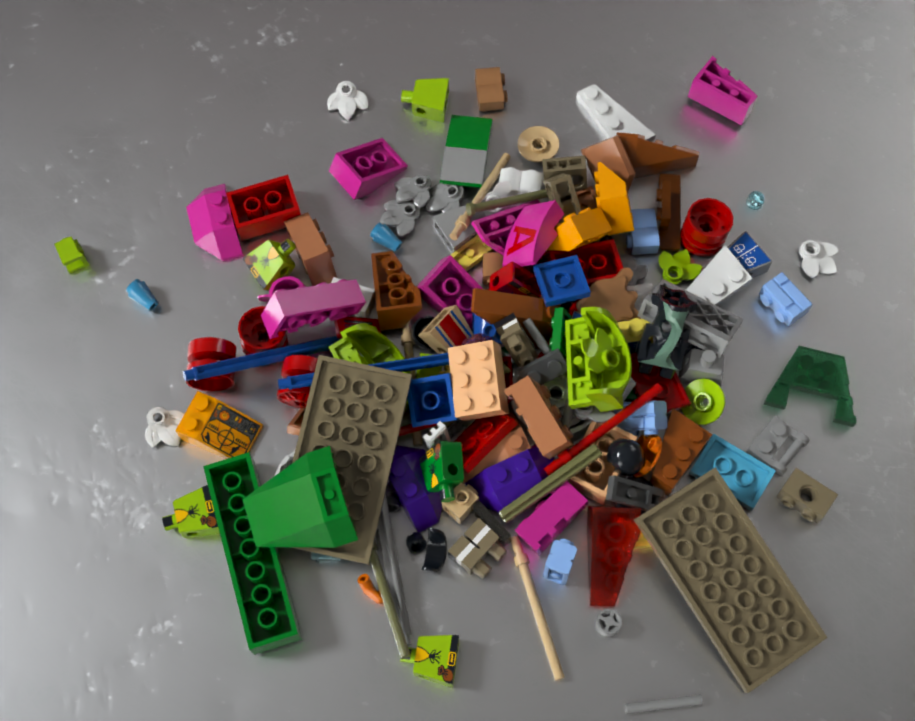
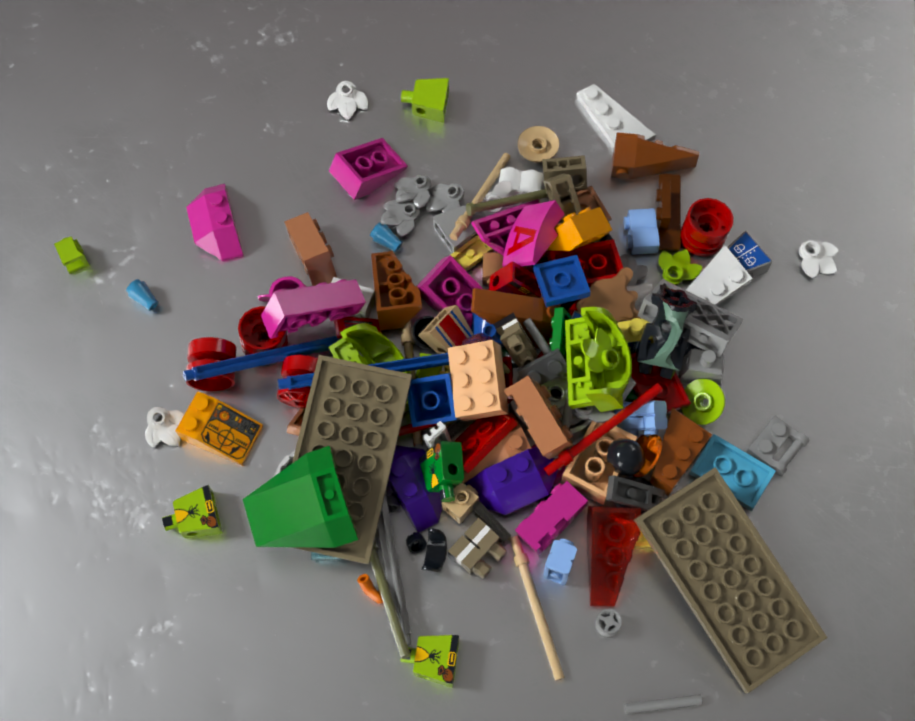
(254, 571): green brick -> none
(263, 207): red brick -> none
(271, 262): lime torso -> none
(466, 151): slope -> none
(490, 89): medium nougat brick -> none
(550, 483): olive axle -> none
(613, 155): nougat tile -> none
(613, 200): light orange slope -> none
(722, 93): dark pink wedge -> none
(755, 200): clear light blue hinge -> none
(784, 299): light blue brick -> none
(819, 375): clear green wing -> none
(820, 496): dark tan brick -> none

